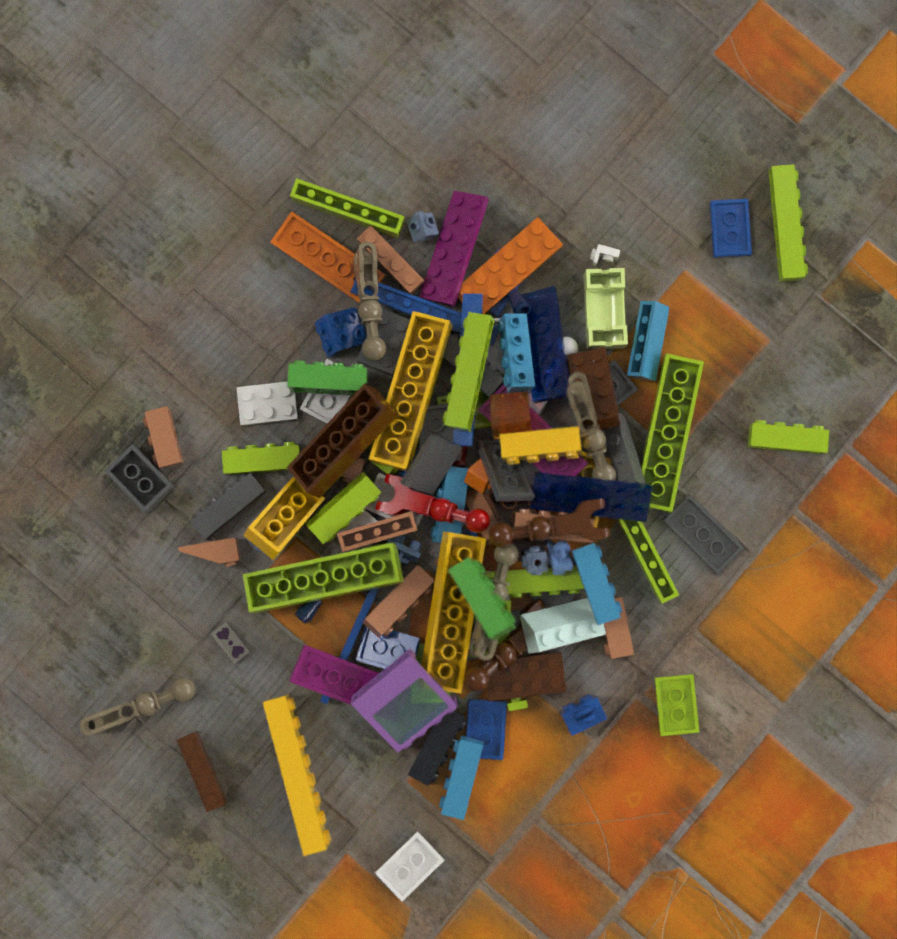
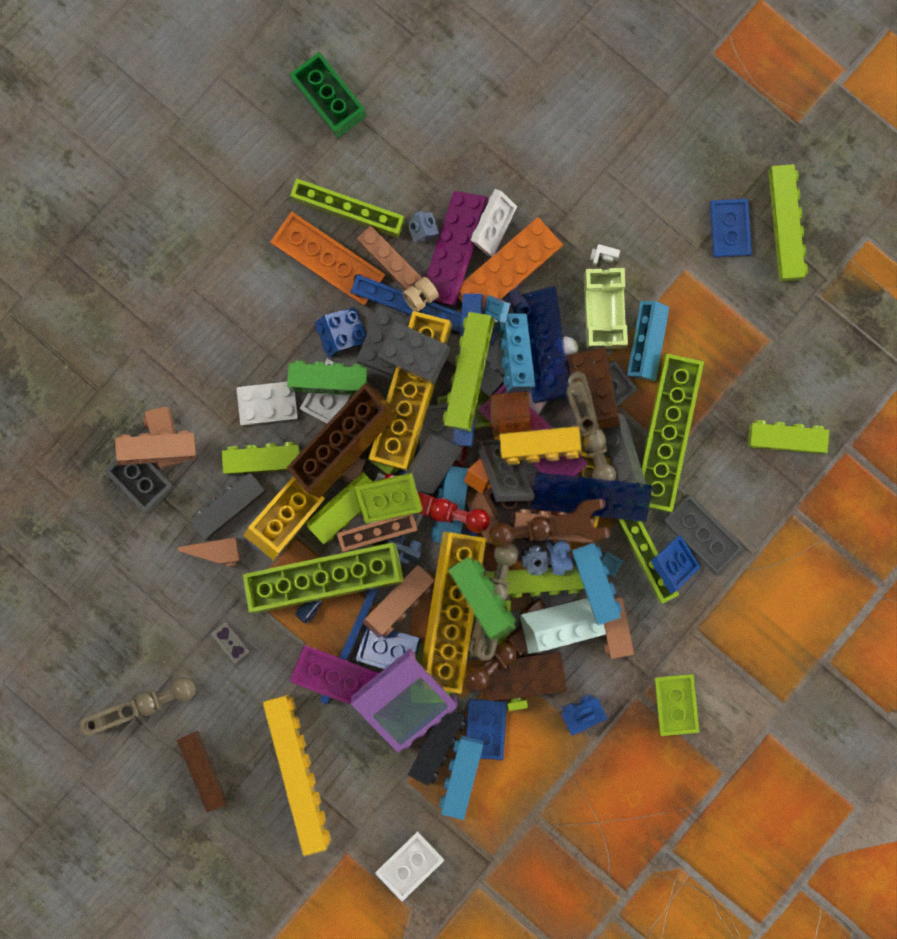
(155, 448): none -> nougat brick
(328, 95): none -> green brick
(369, 309): dark tan piece -> none
(388, 498): none -> lime plate
(414, 353): none -> dark grey brick
(420, 294): none -> tan wheel
(493, 223): none -> white plate
(496, 308): none -> dark azure plate
(612, 562): none -> dark azure tile
(675, 564): none -> blue plate

